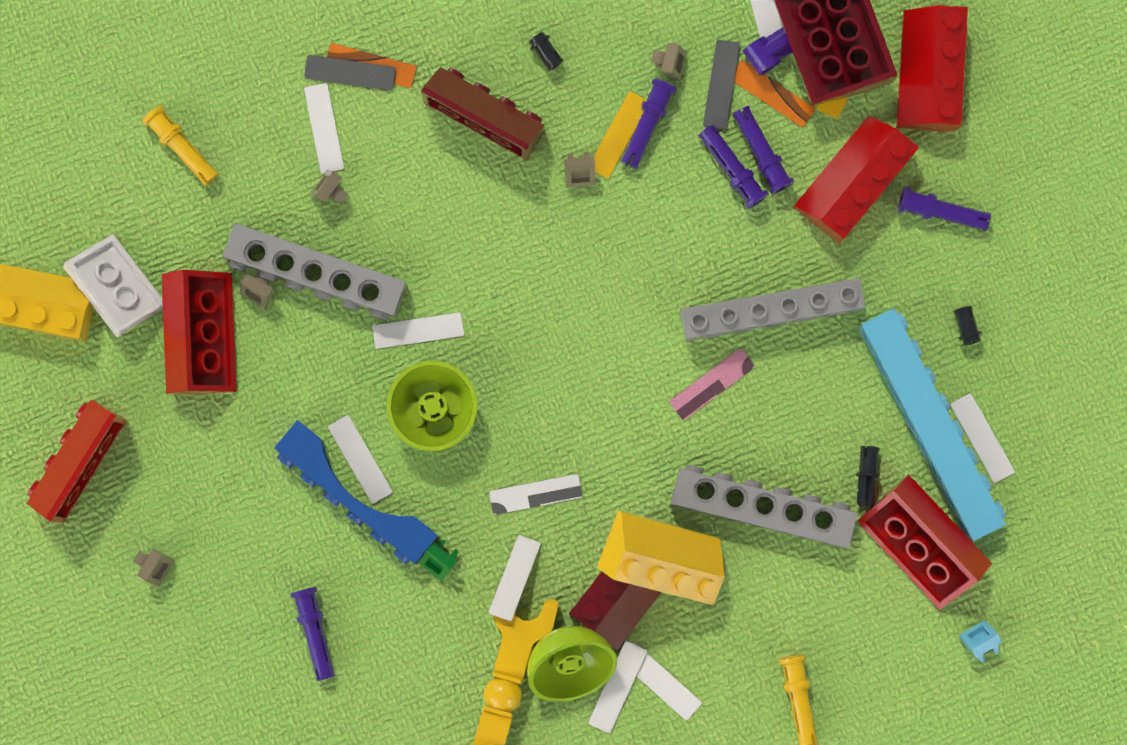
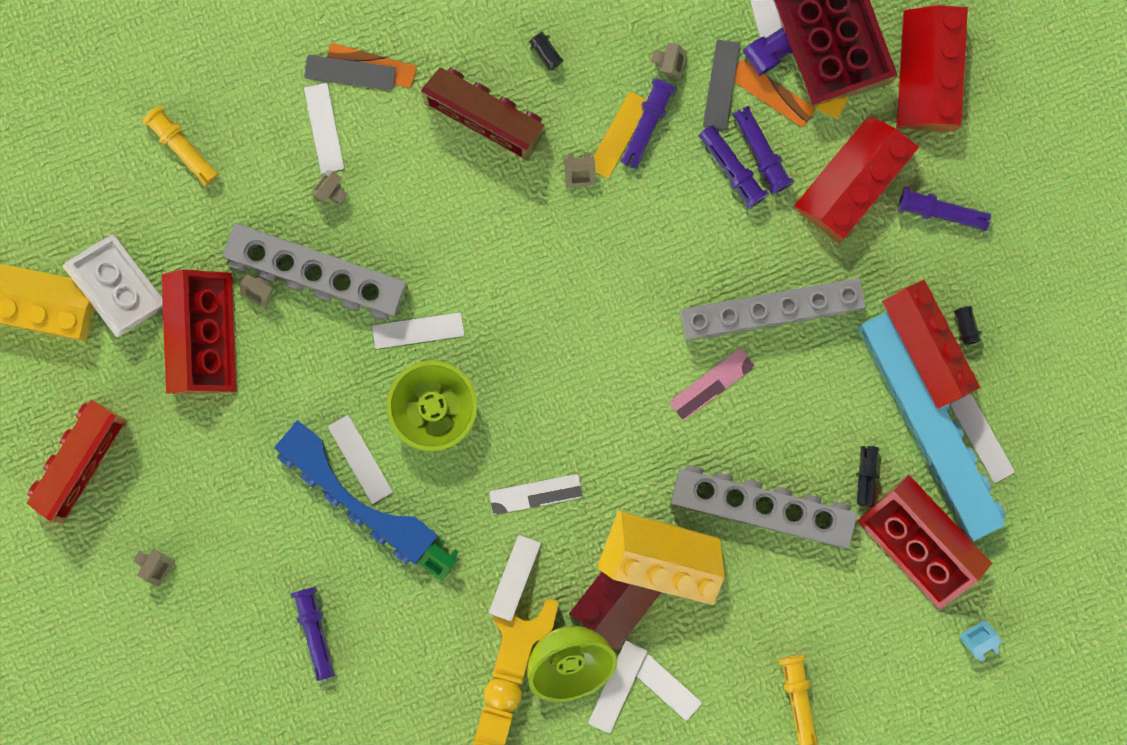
(931, 344): none -> red slope

